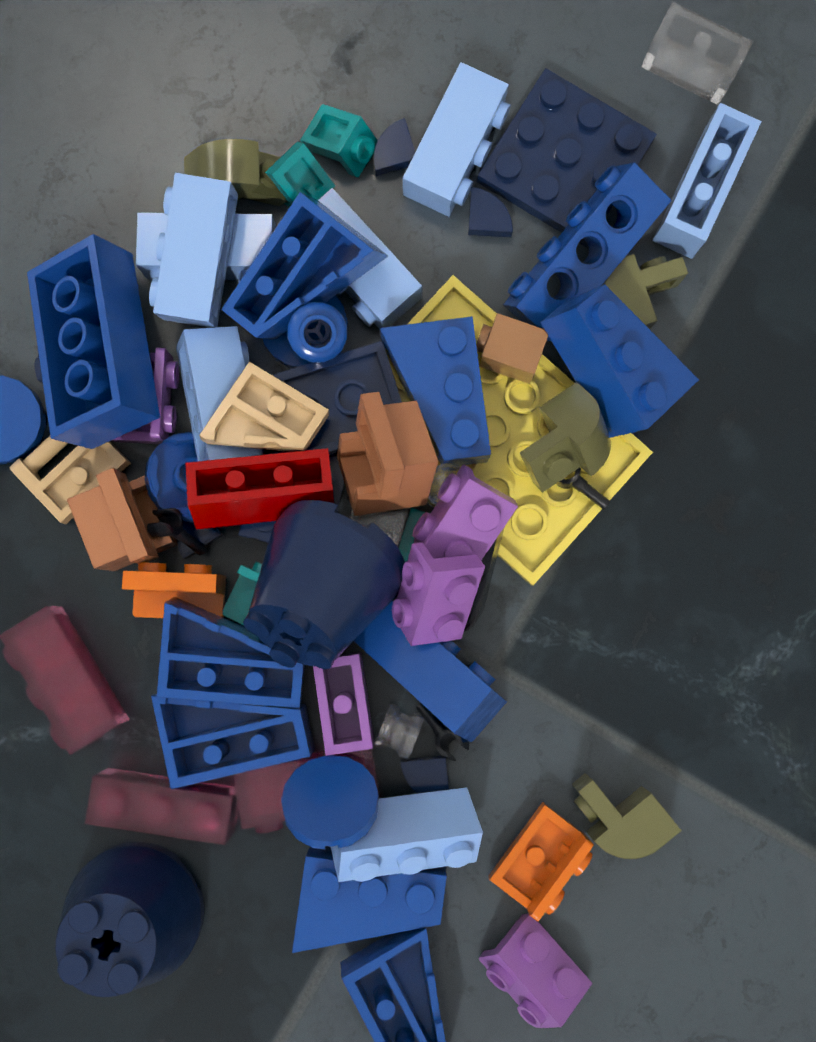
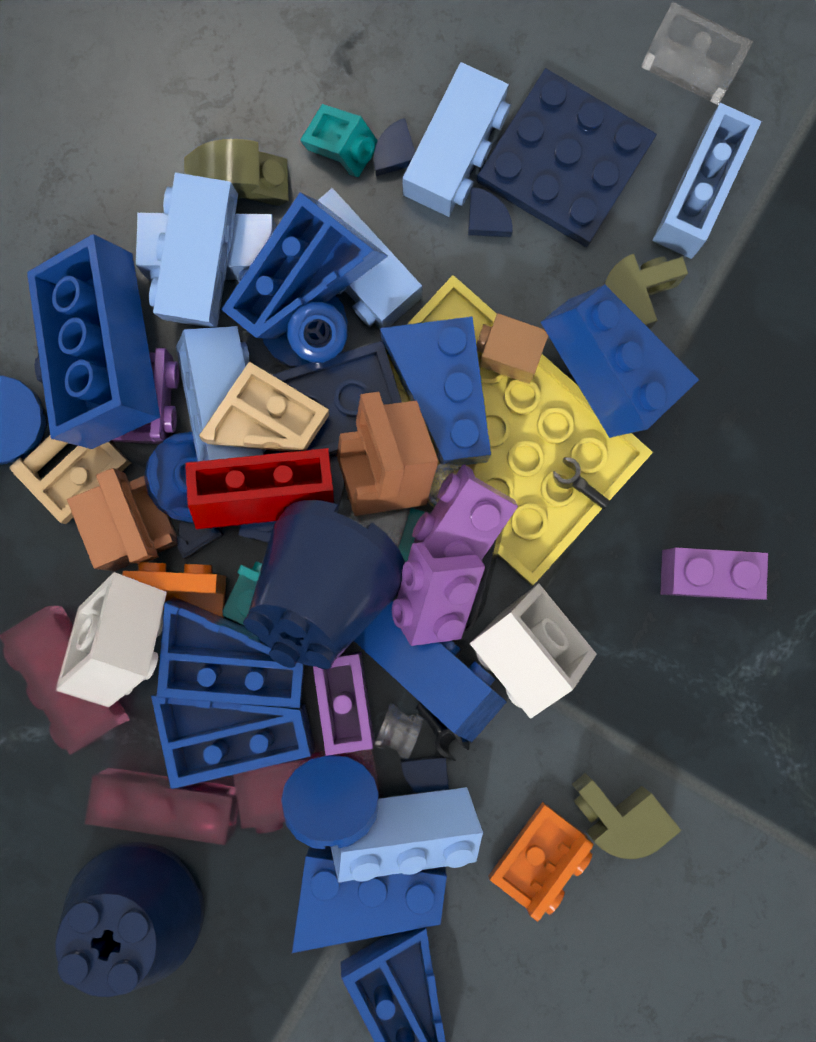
(113, 641): none -> white brick
(171, 524): black hand -> none
(299, 172): teal bracket -> none
(534, 651): none -> white brick
(536, 974): medium lavender bracket -> none
(574, 439): olive brick -> none
(637, 207): blue brick -> none
(714, 573): none -> medium lavender brick

